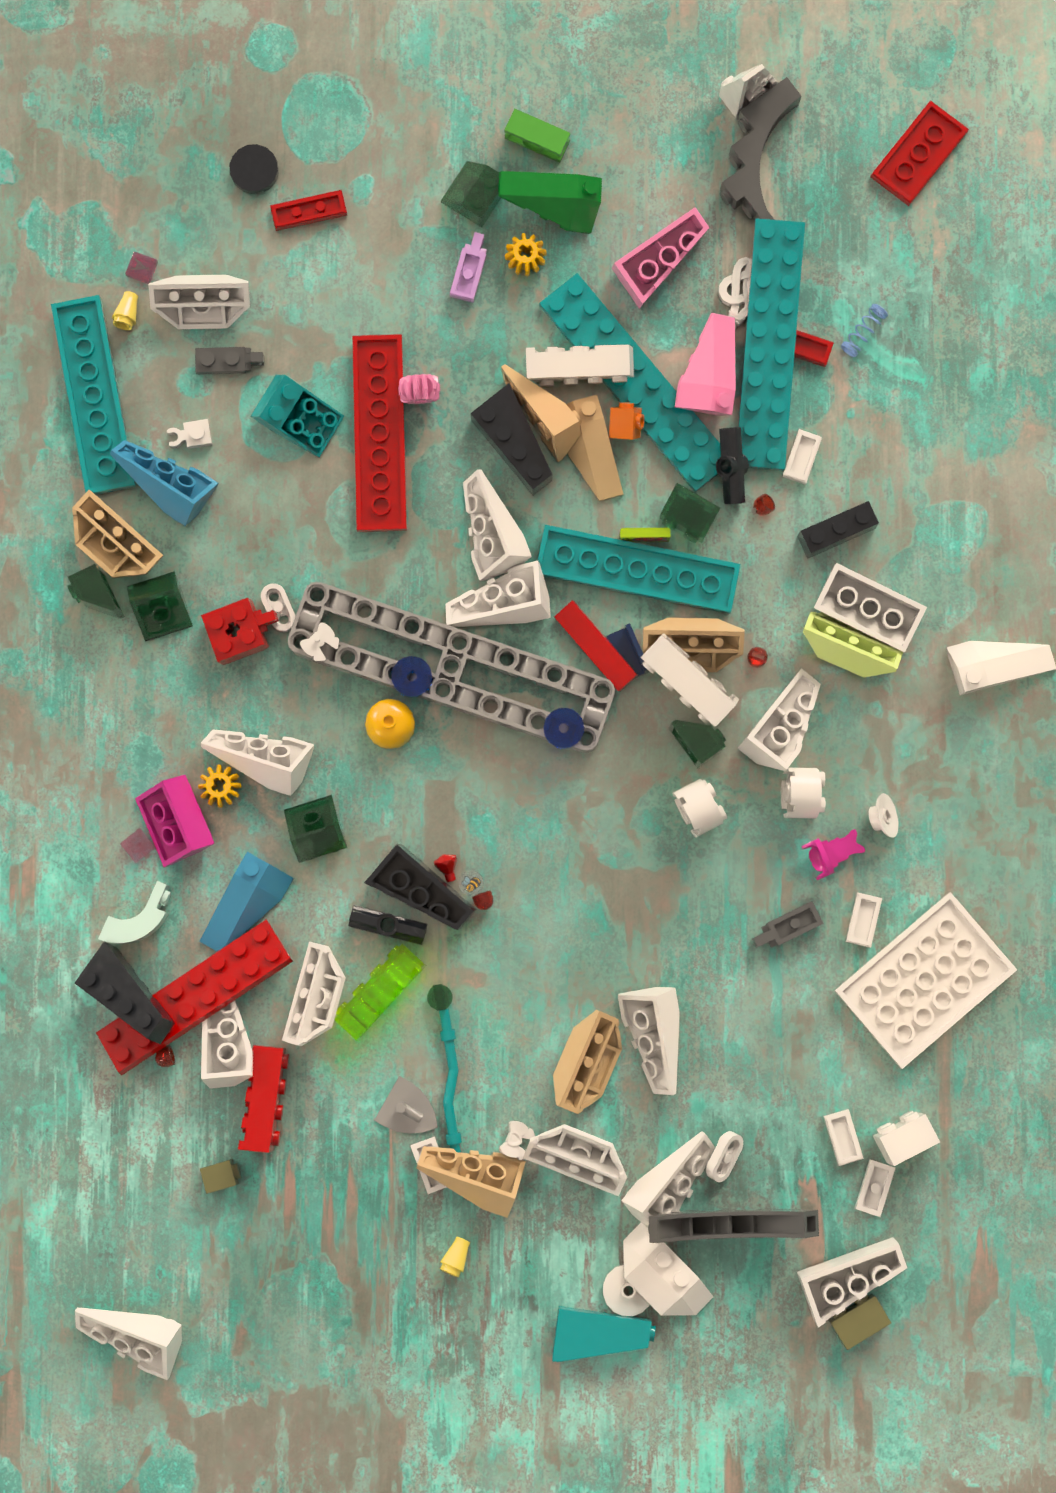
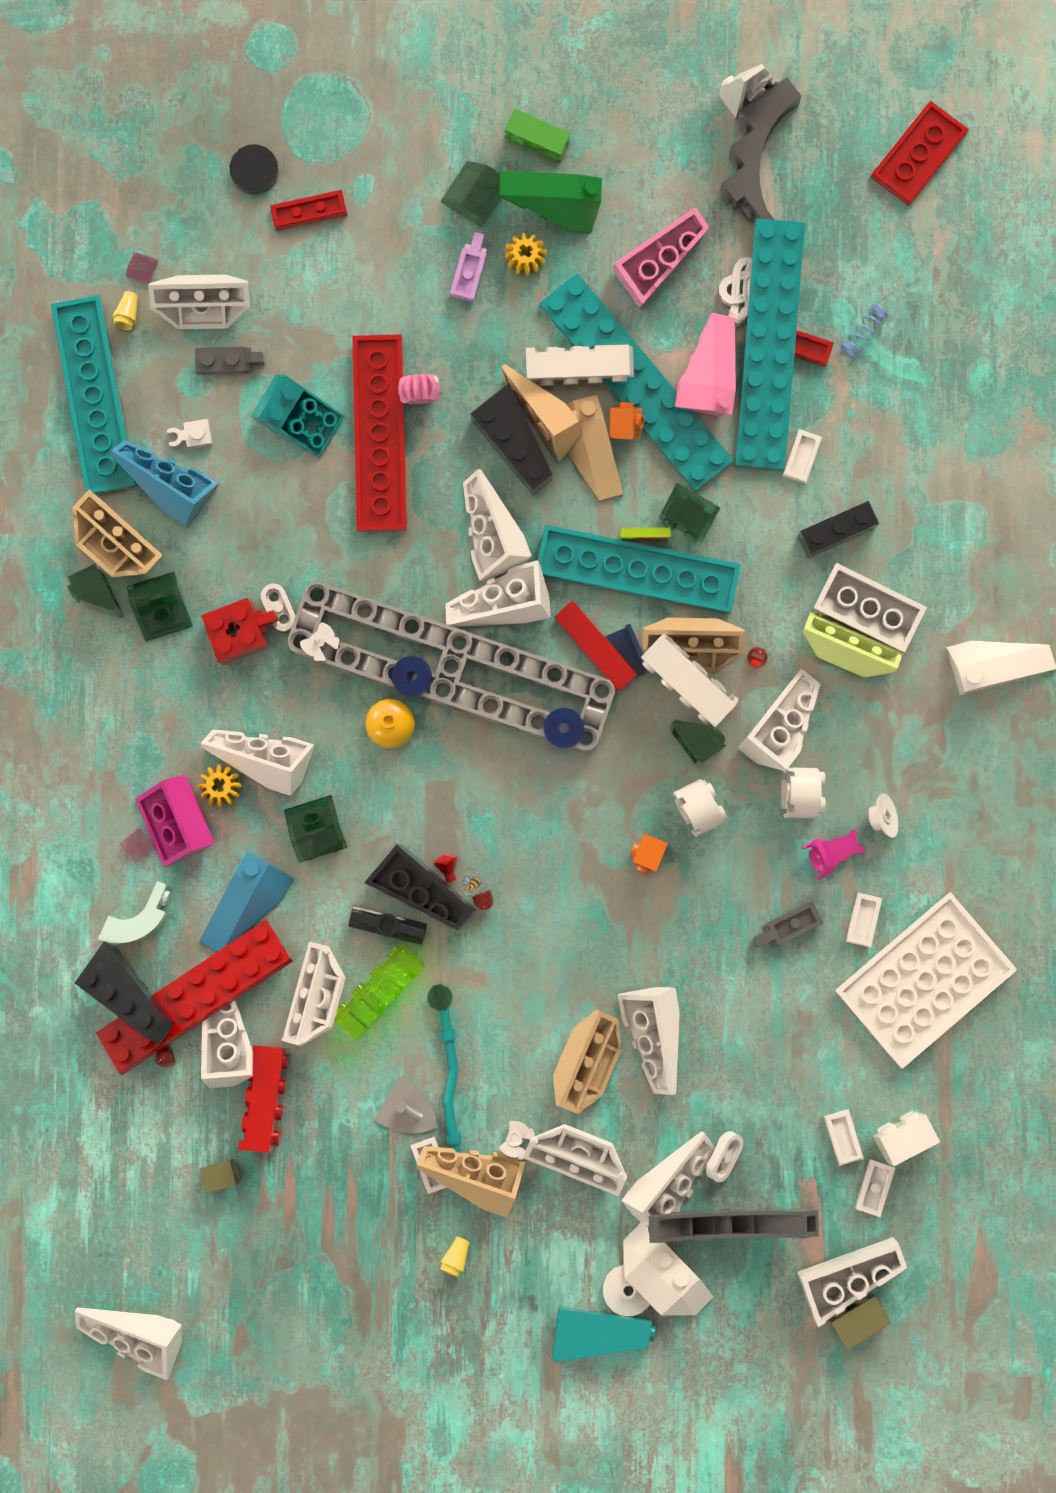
(648, 854): none -> orange brick
(732, 465): black piece -> none
(764, 505): clear red hinge -> none

